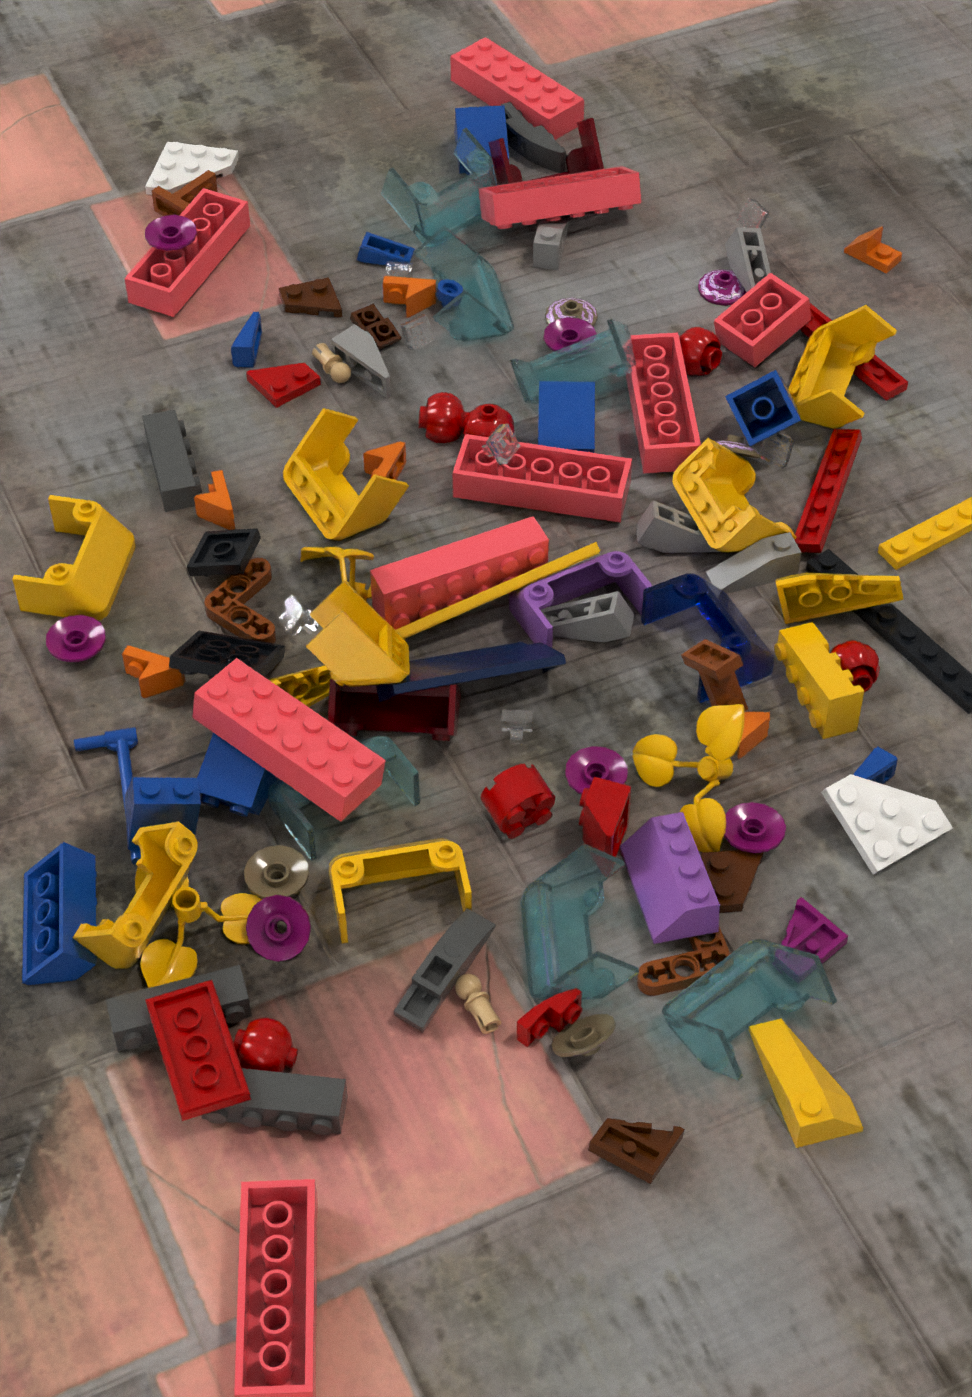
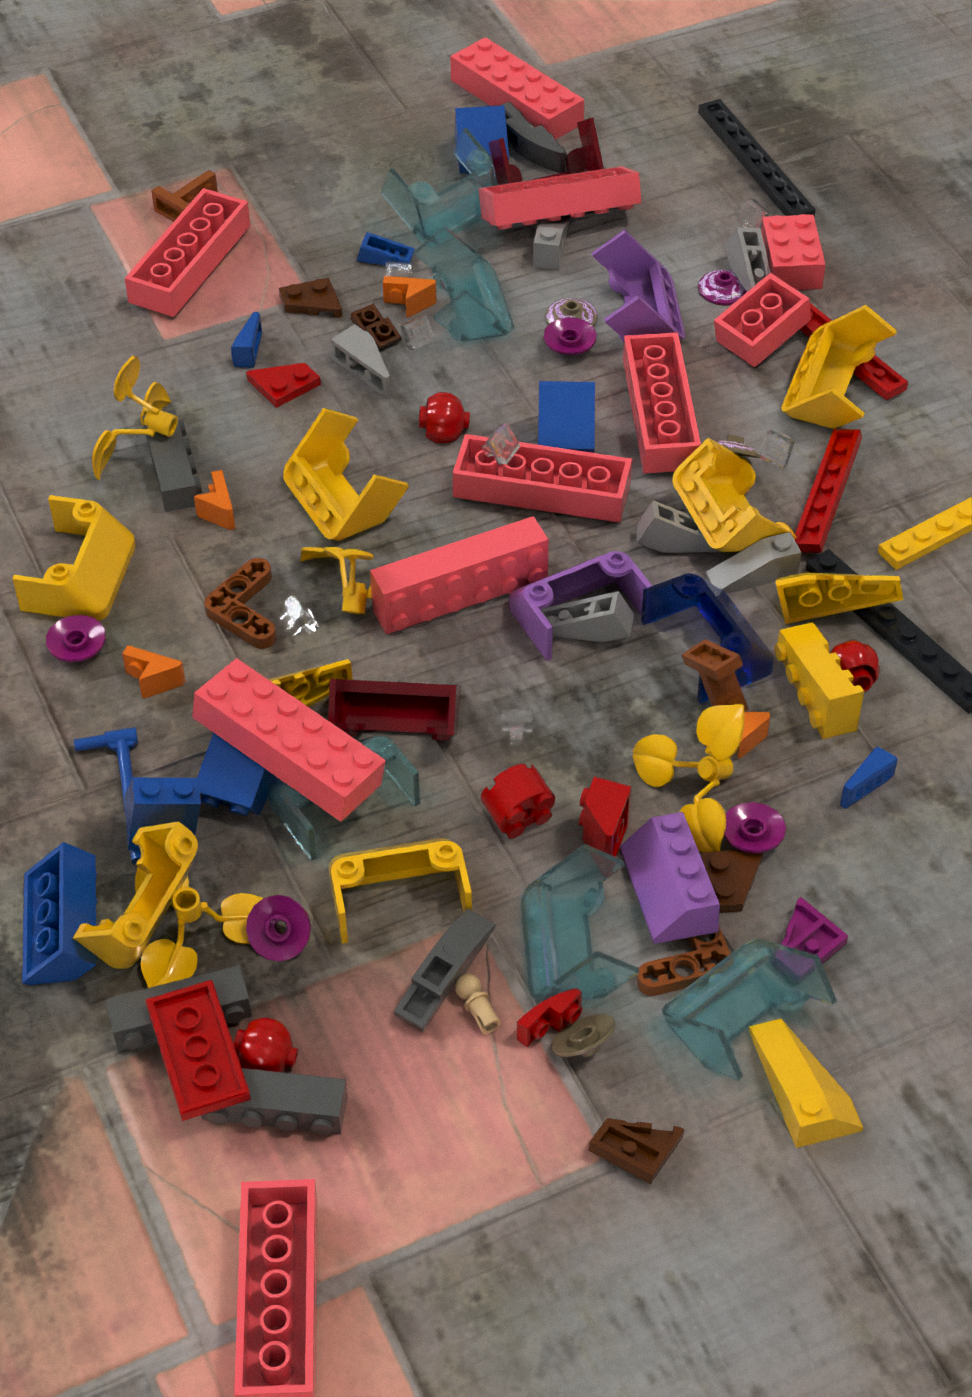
(153, 403): none -> yellow plant
(170, 232): magenta dish -> none
(185, 162): white plate -> none
(212, 652): black plate -> none
(223, 552): black plate -> none
(276, 863): dark tan dish -> none
(332, 364): tan pin -> none
(357, 641): yellow windscreen -> none
(386, 460): orange slope -> none
(447, 291): blue tile -> none
(473, 666): dark blue slope -> none
(485, 419): red plant -> none
(498, 590): yellow tile -> none
(583, 361): clear light blue windscreen -> none
(592, 763): magenta dish -> none
(646, 287): none -> medium lavender windscreen
(700, 348): red plant -> none
(755, 159): none -> black plate
(763, 408): blue slope -> none
(794, 250): none -> coral brick
(873, 252): orange slope -> none
(884, 820): white plate -> none

